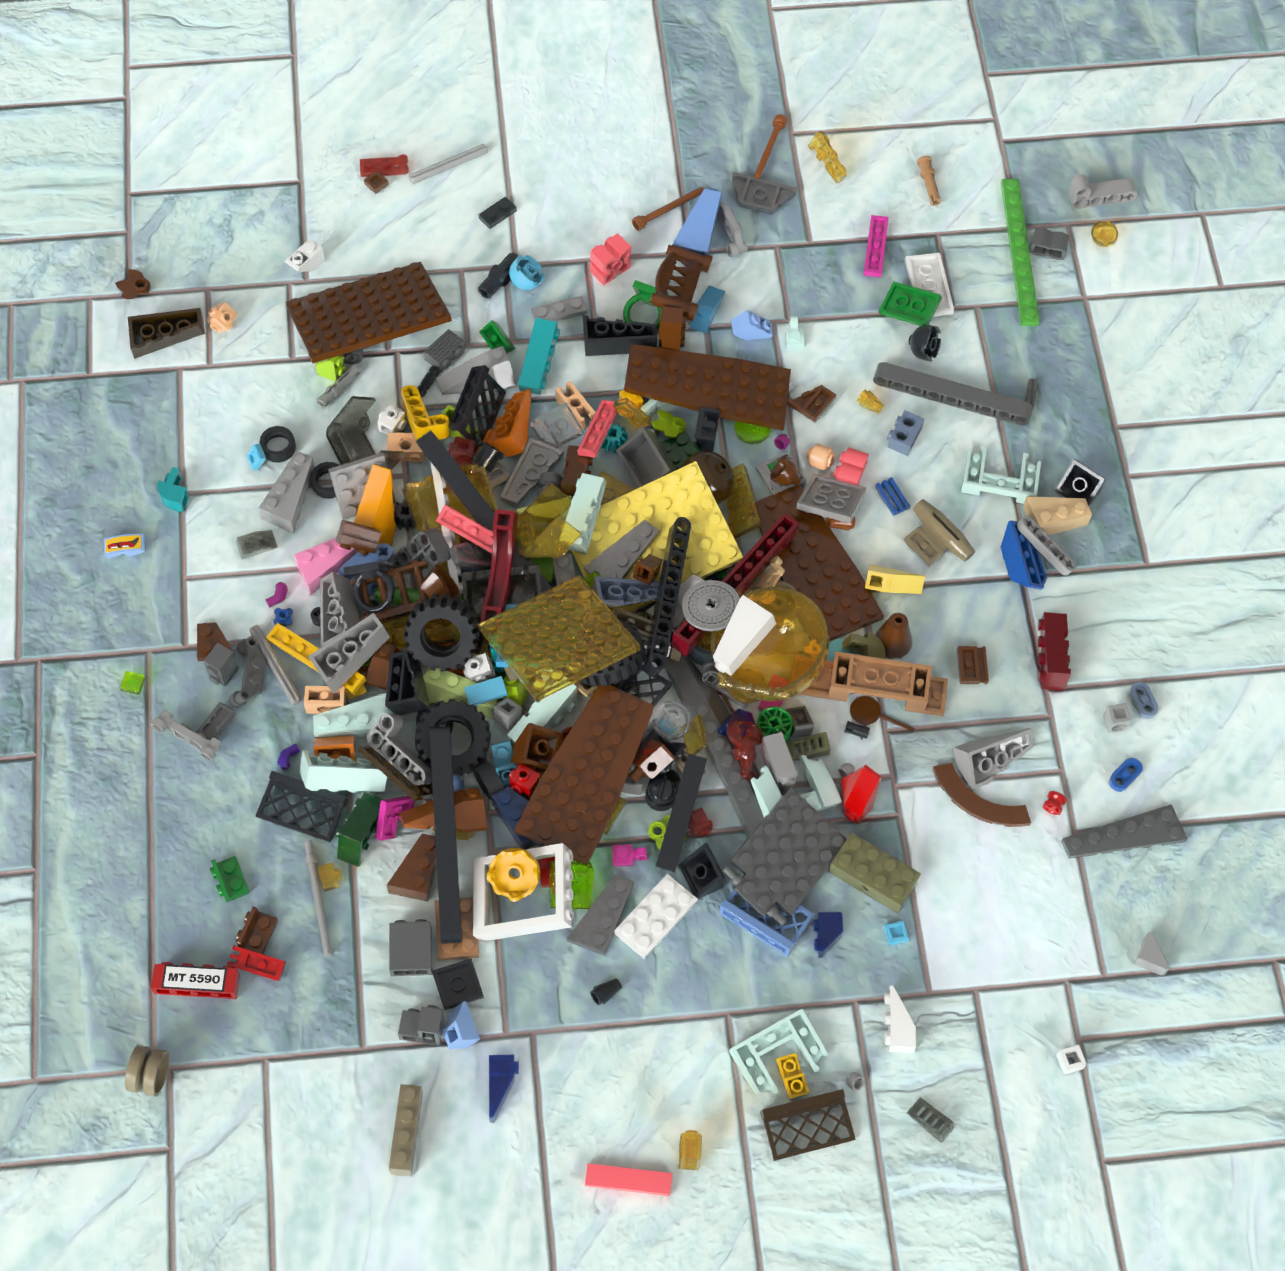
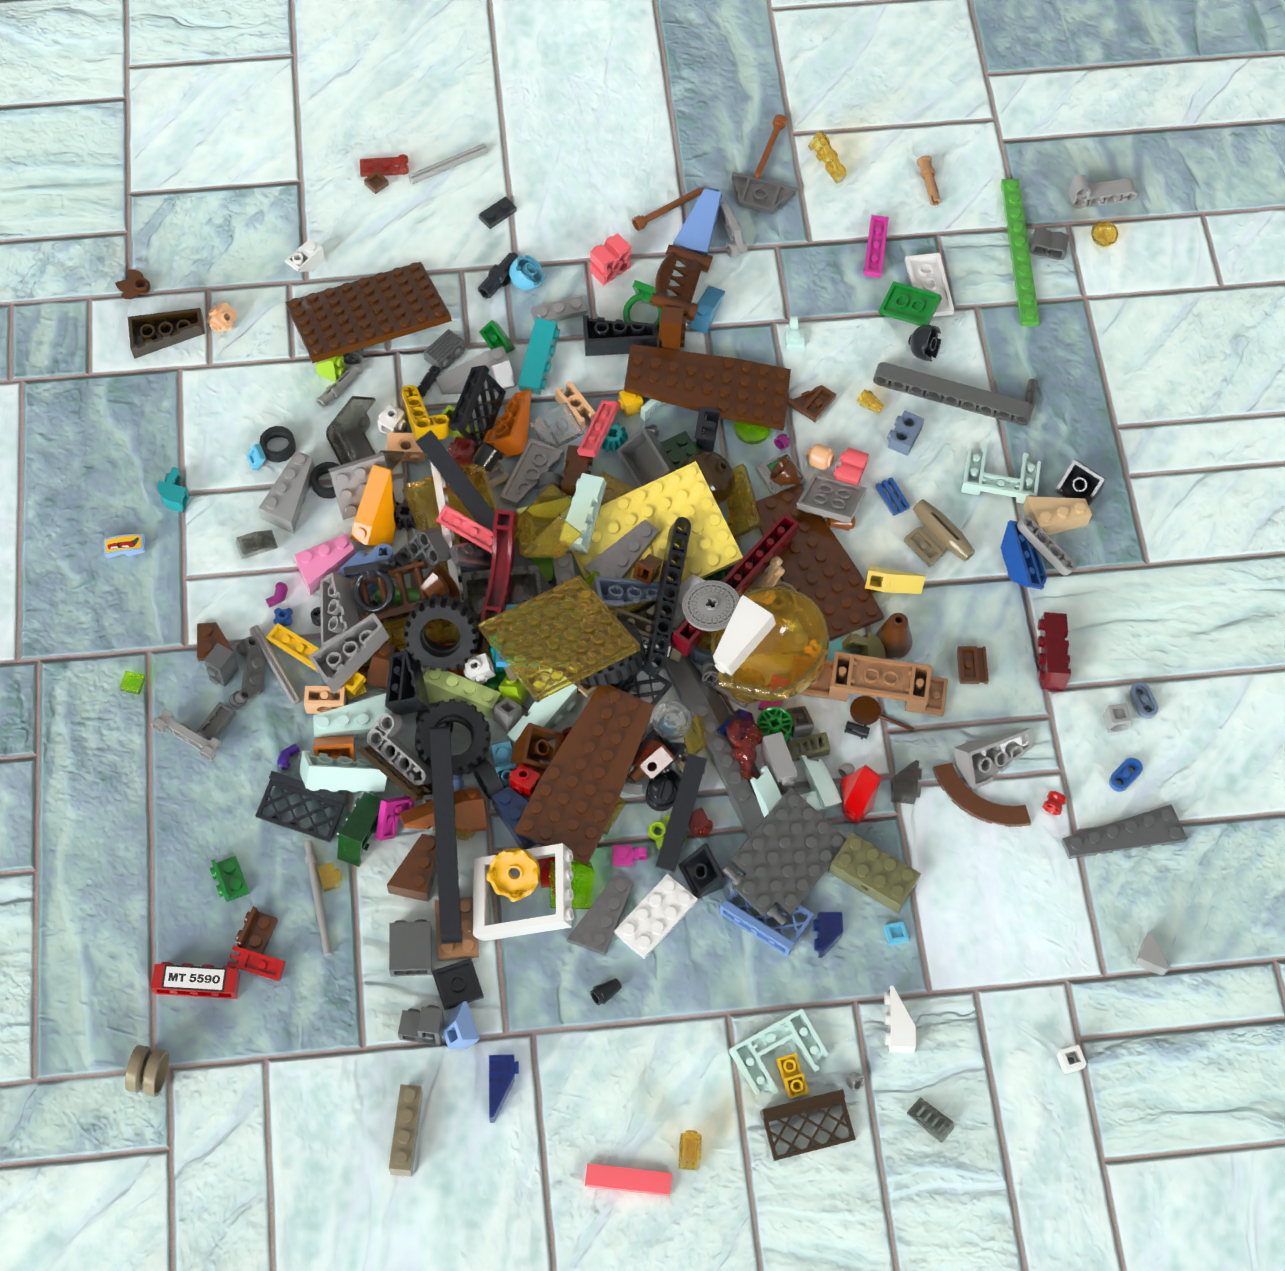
(358, 536): brick -> none
(485, 691): medium azure tile -> none
(632, 413): clear yellow plate -> none
(669, 424): lime plate -> none
(751, 326): light blue slope -> none
(905, 784): none -> clear smoke slope

